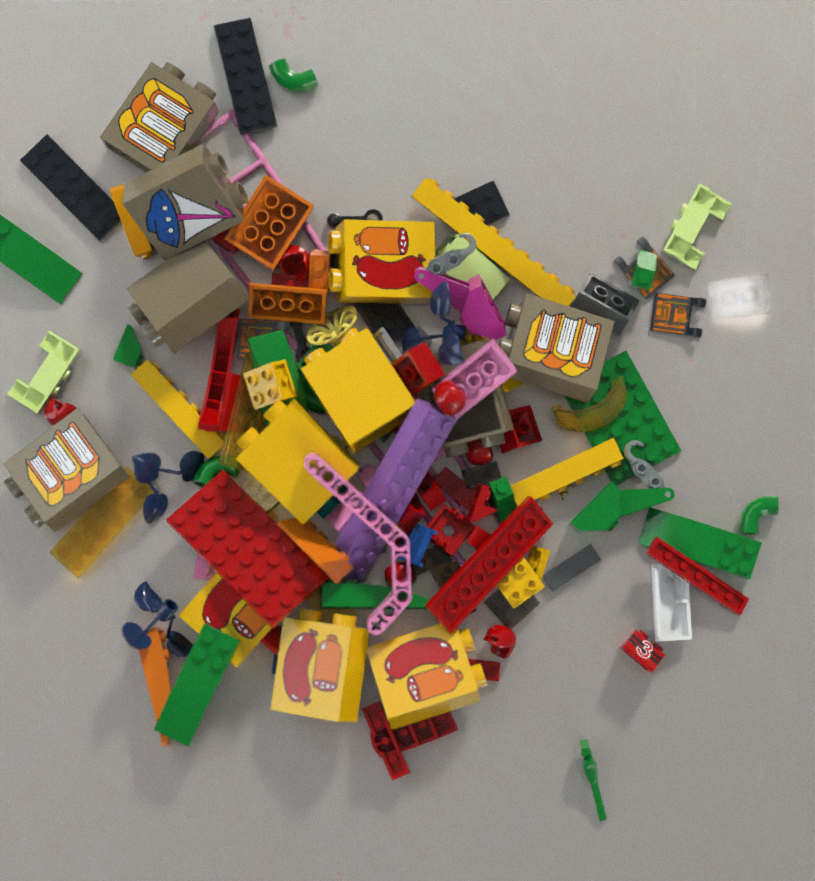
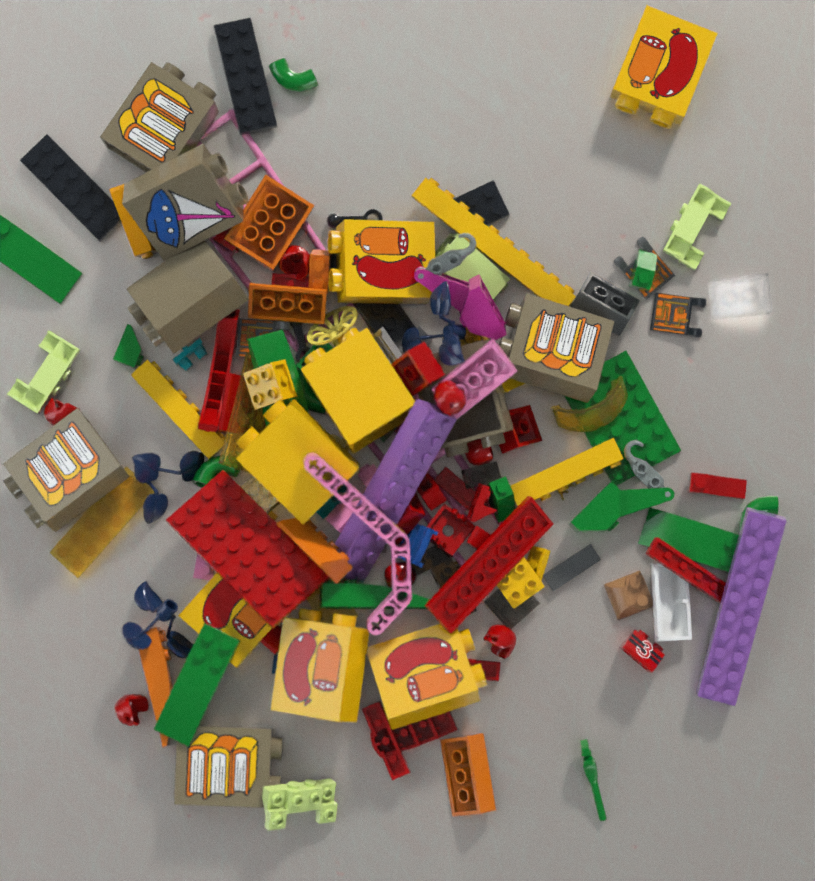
(129, 706): none -> red helmet
(196, 348): none -> teal hips
(226, 766): none -> brick
(299, 797): none -> yellowish green bracket
(468, 775): none -> orange slope
(629, 595): none -> medium nougat slope
(662, 67): none -> brick
(717, 485): none -> red slope
(741, 606): none -> medium lavender brick

